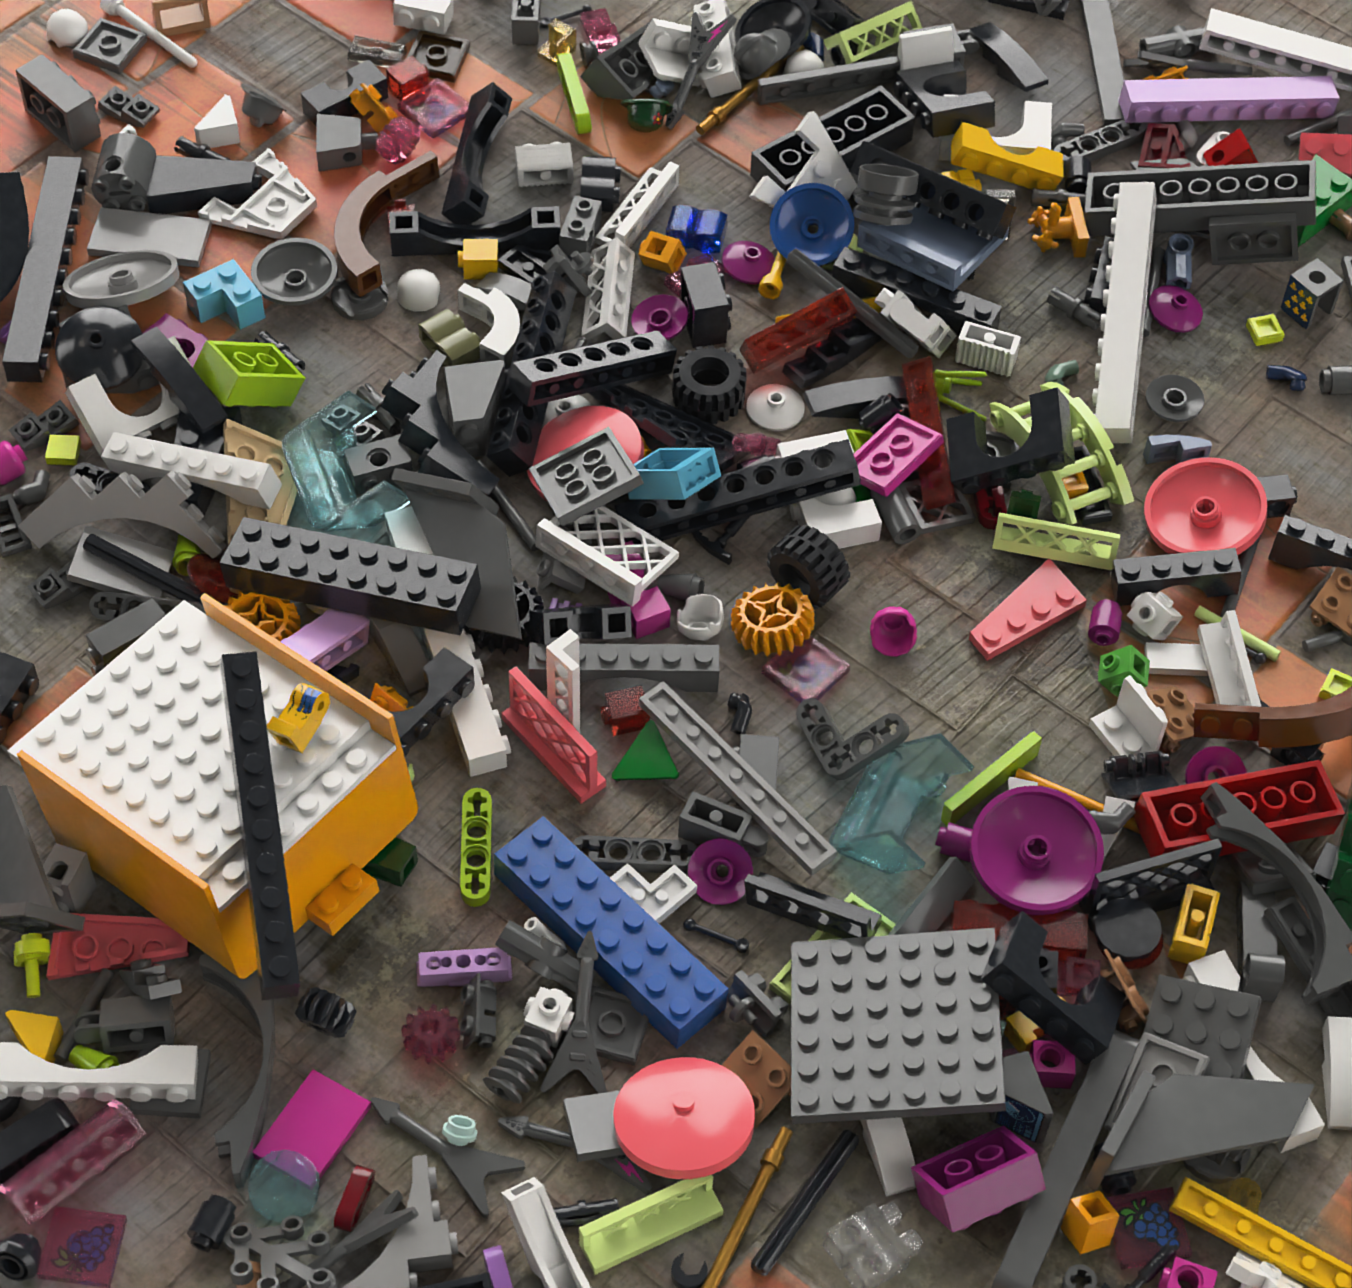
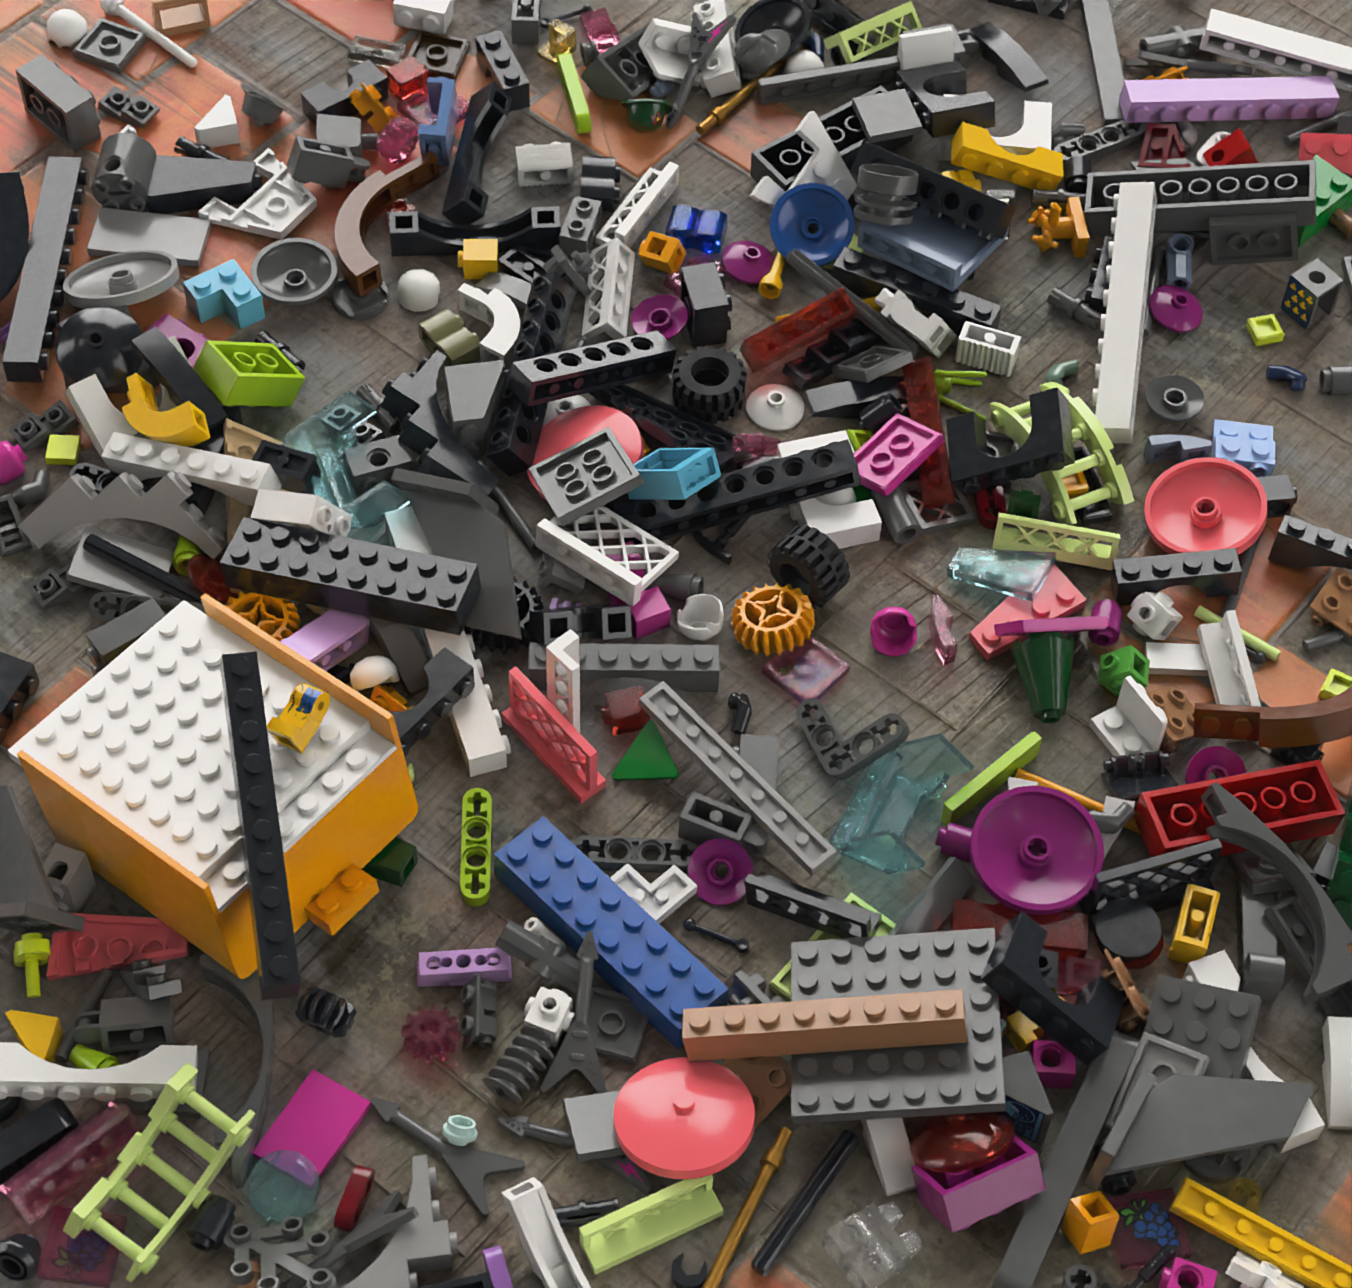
(139, 1151): none -> yellowish green fence
(179, 426): none -> yellow arch
(291, 466): none -> black hinge
(301, 511): none -> white window
(325, 163): none -> dark grey brick
(372, 672): none -> white hair
(440, 137): none -> medium blue panel
(500, 62): none -> black arch
(825, 1025): none -> medium nougat brick
(872, 363): none -> dark grey tile
(887, 115): none -> tile
(940, 627): none -> clear pink slope
(961, 1141): none -> clear red dish
(1003, 570): none -> clear light blue wing
(1045, 672): none -> dark green cone
(1061, 625): none -> dark pink tile
(1245, 444): none -> light blue plate

